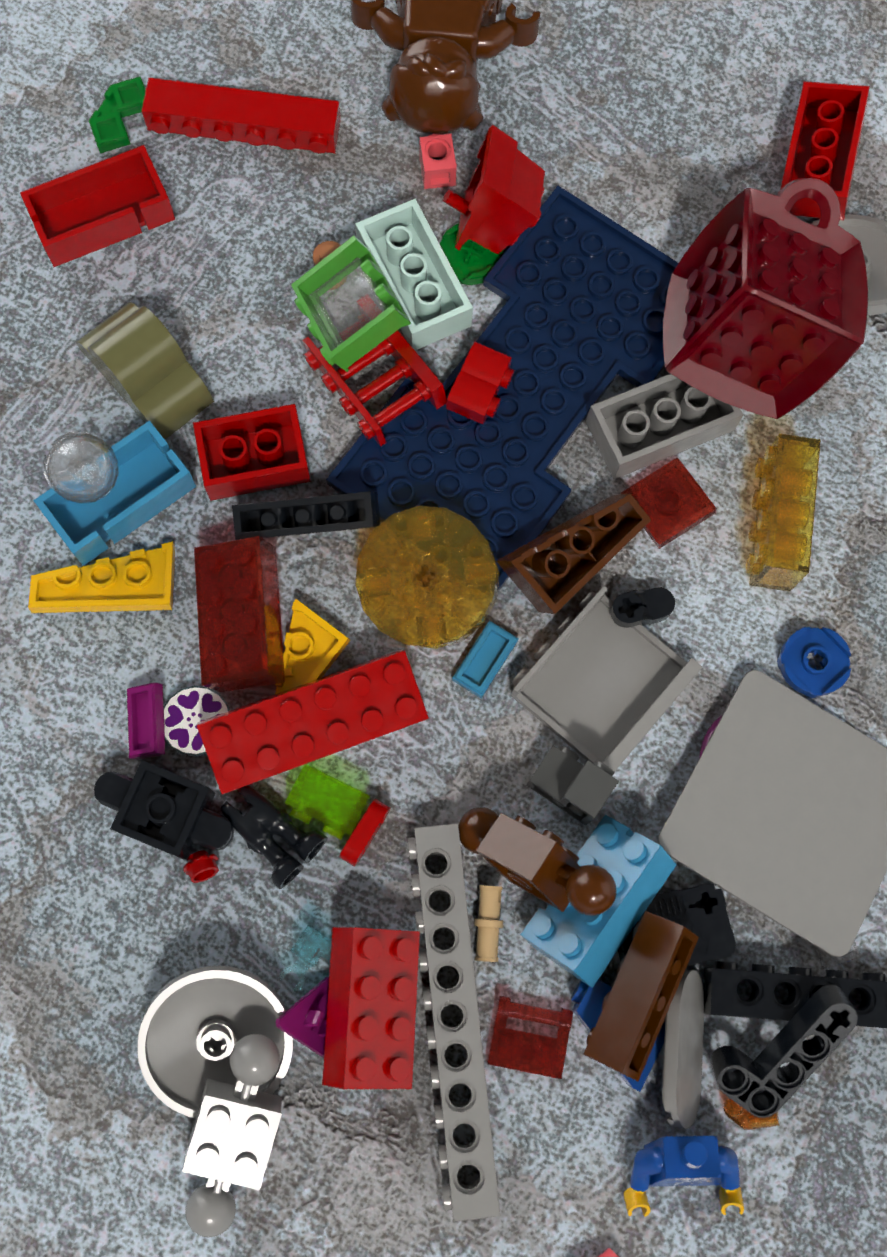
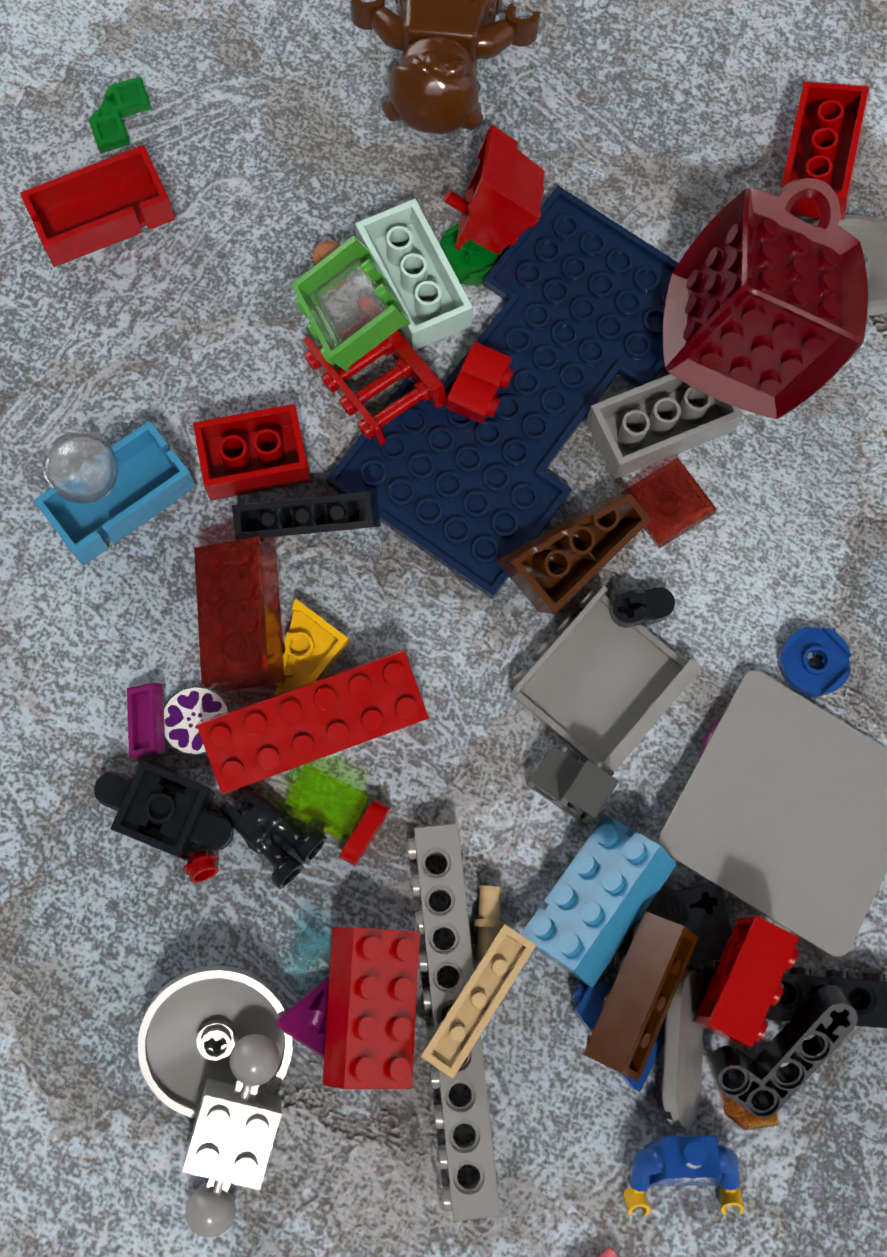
(121, 584): yellow wing -> none
(146, 368): olive brick -> none
(241, 115): red brick -> none
(401, 554): clear yellow brick -> none
(437, 172): coral brick -> none
(478, 1001): none -> tan plate
(485, 659): dark azure tile -> none
(528, 1050): clear red plate -> none
(537, 862): reddish brown brick -> none
(747, 981): none -> red brick
(783, 513): clear yellow brick -> none

